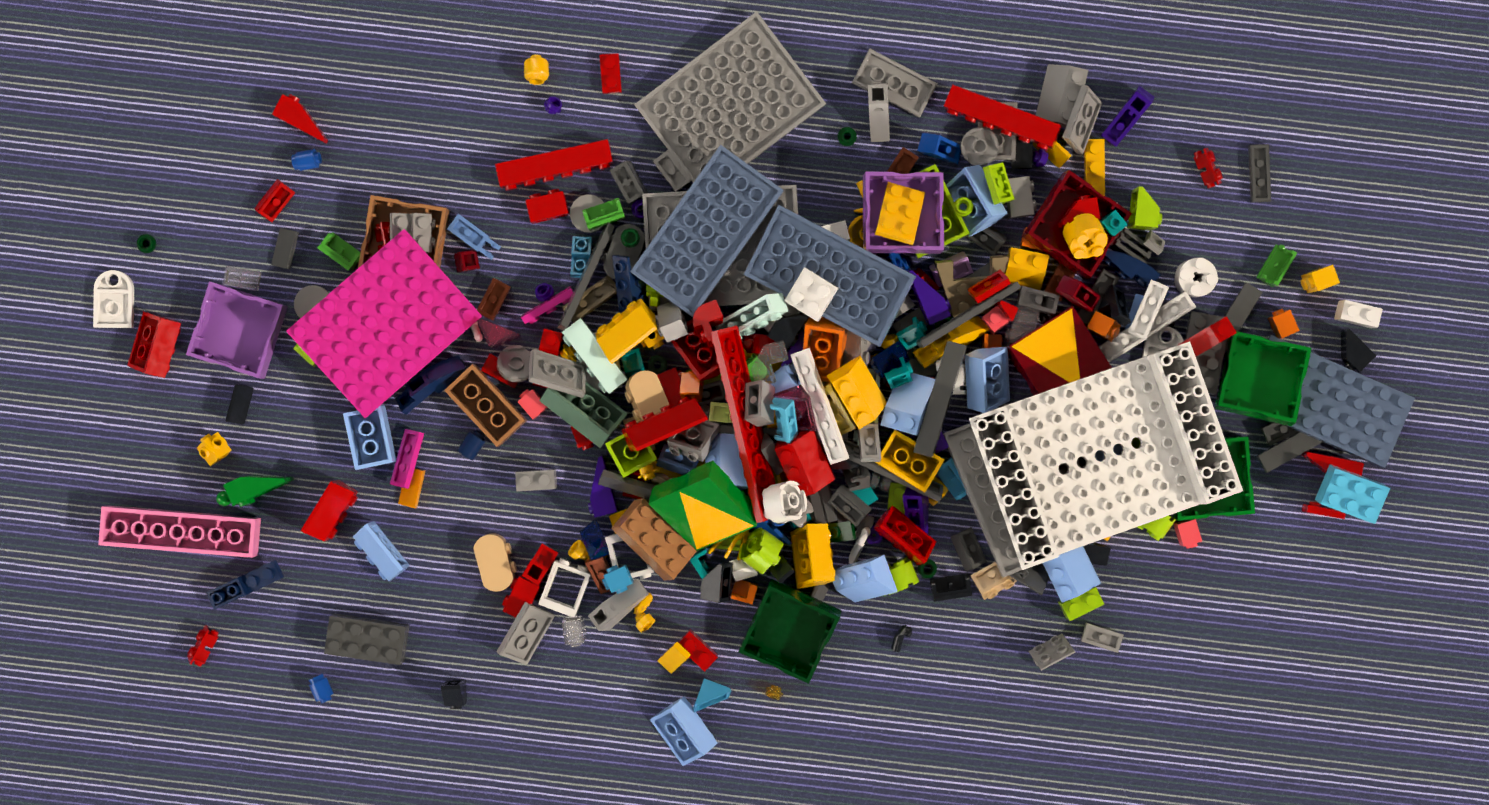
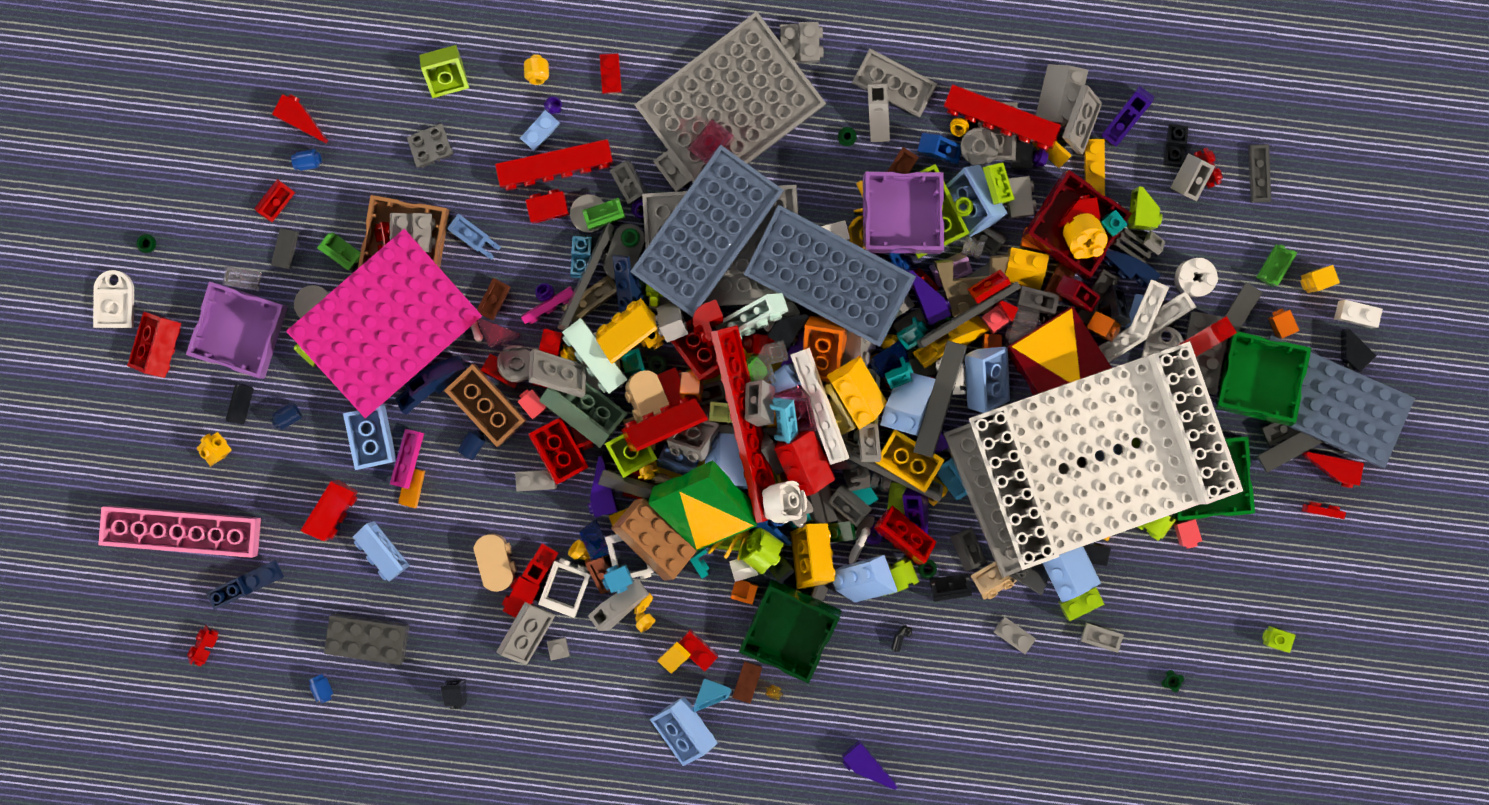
(247, 488): green slope -> none
(286, 416): none -> dark blue brick
(430, 146): none -> dark grey hinge
(443, 71): none -> lime slope
(466, 261): dark red slope -> none
(540, 130): none -> light blue plate
(558, 451): none -> red slope
(558, 648): none -> light grey plate
(574, 631): clear slope -> none
(709, 140): none -> clear pink slope
(717, 584): slope -> none
(747, 682): none -> copper tile
(802, 41): none -> light grey plate
(811, 294): white plate -> none
(864, 764): none -> dark purple slope
(900, 213): yellow plate -> none
(956, 130): none -> yellow plate
(972, 247): none -> clear wheel
(1014, 635): none -> light grey plate
(1051, 651): light grey hinge -> none
(1175, 145): none -> black slope
(1178, 679): none -> dark green plate
(1192, 177): none -> light grey brick
(1278, 639): none -> lime brick
(1352, 494): medium azure brick -> none

